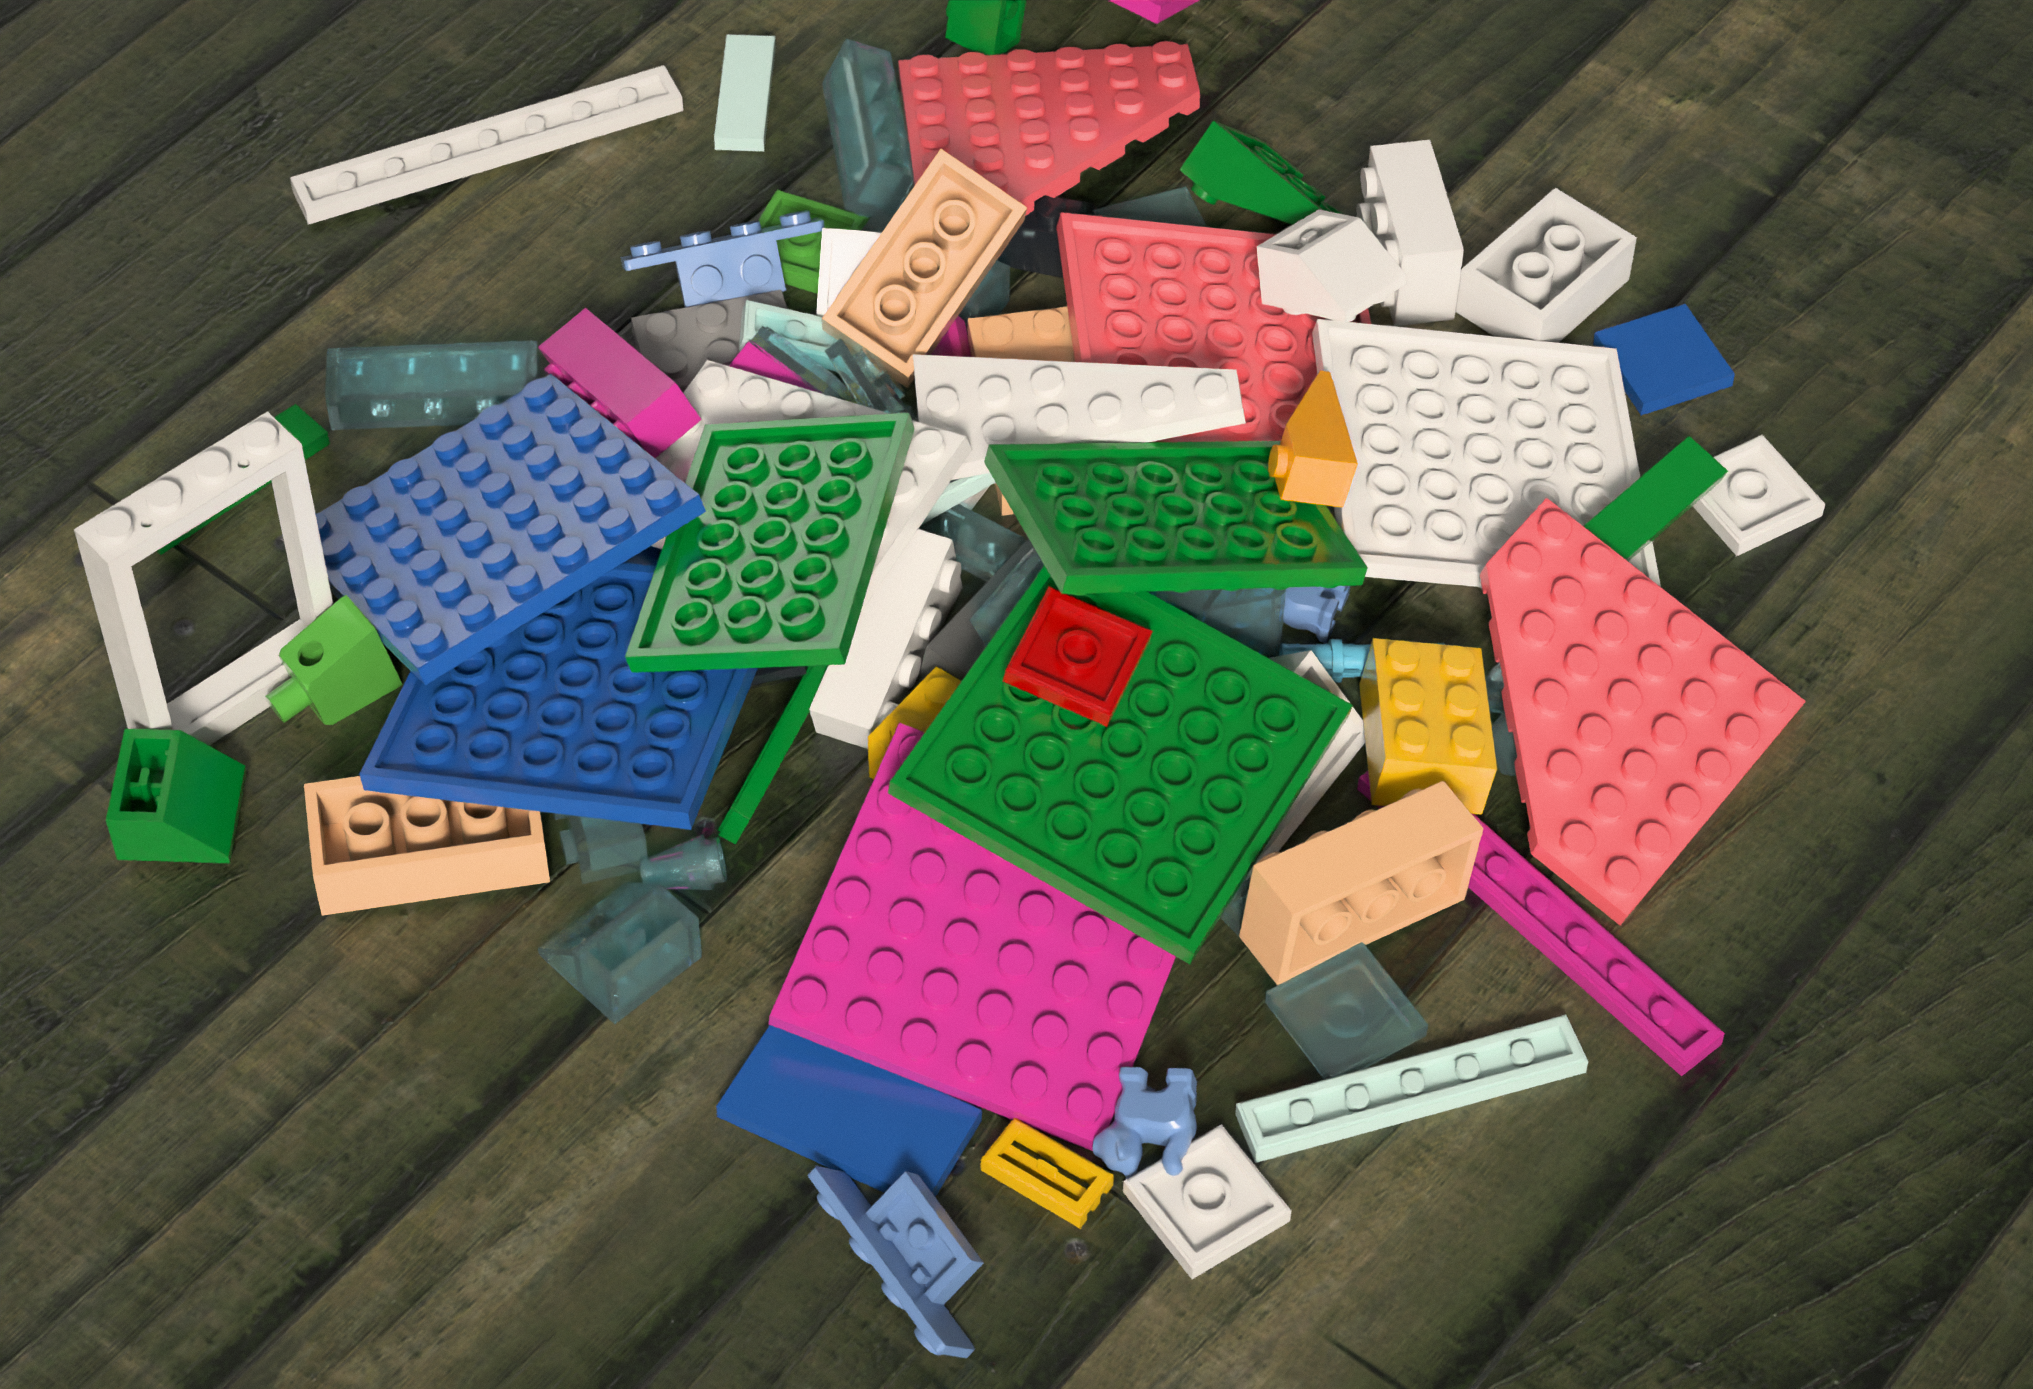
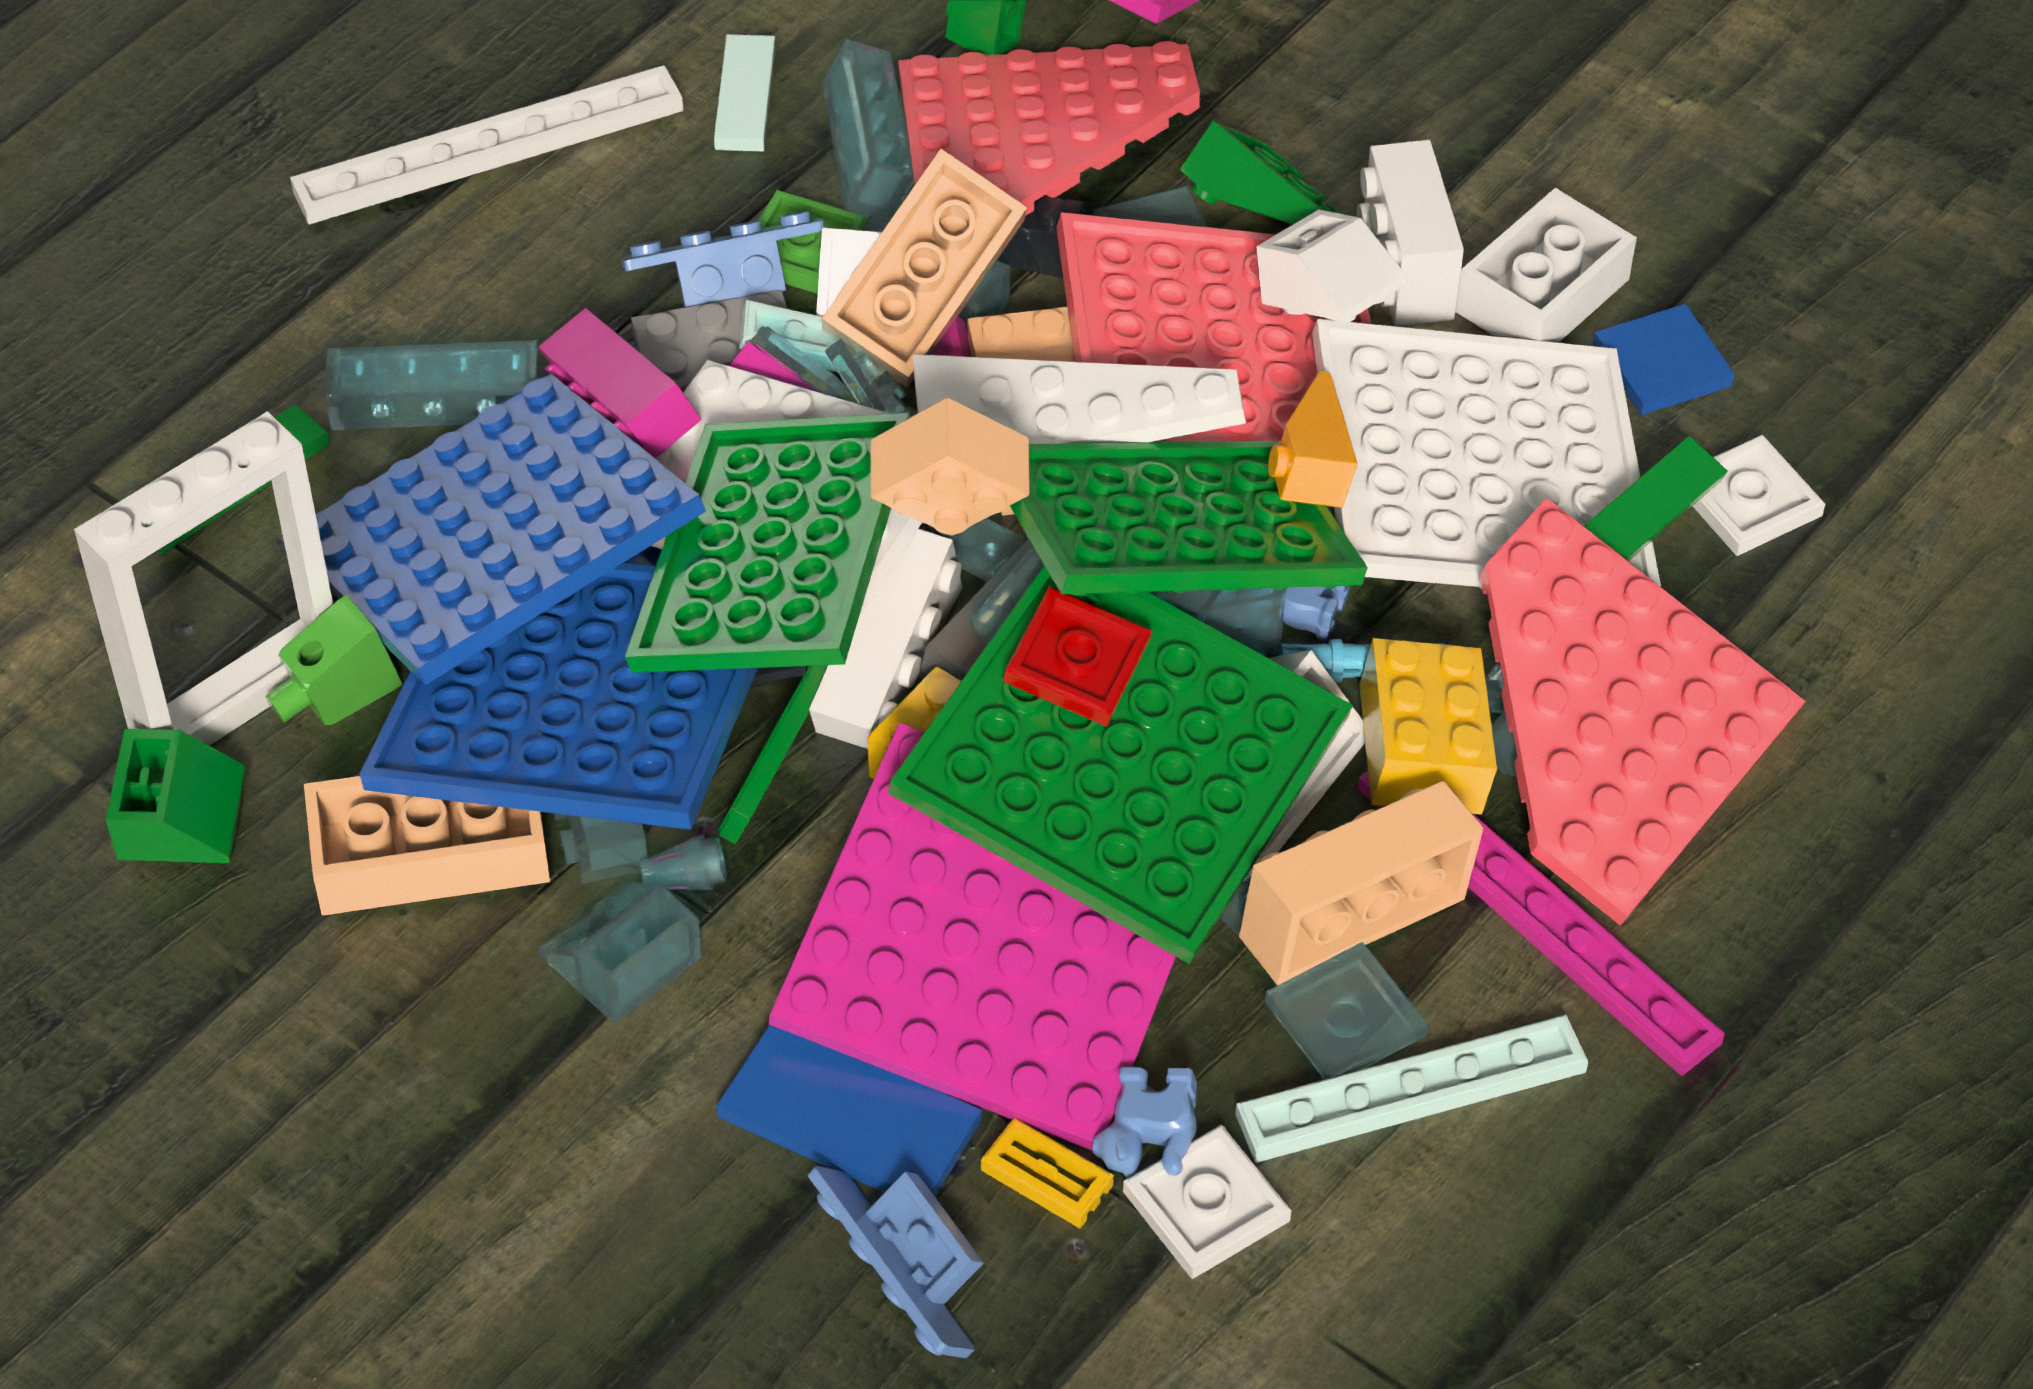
(949, 467): none -> light nougat brick

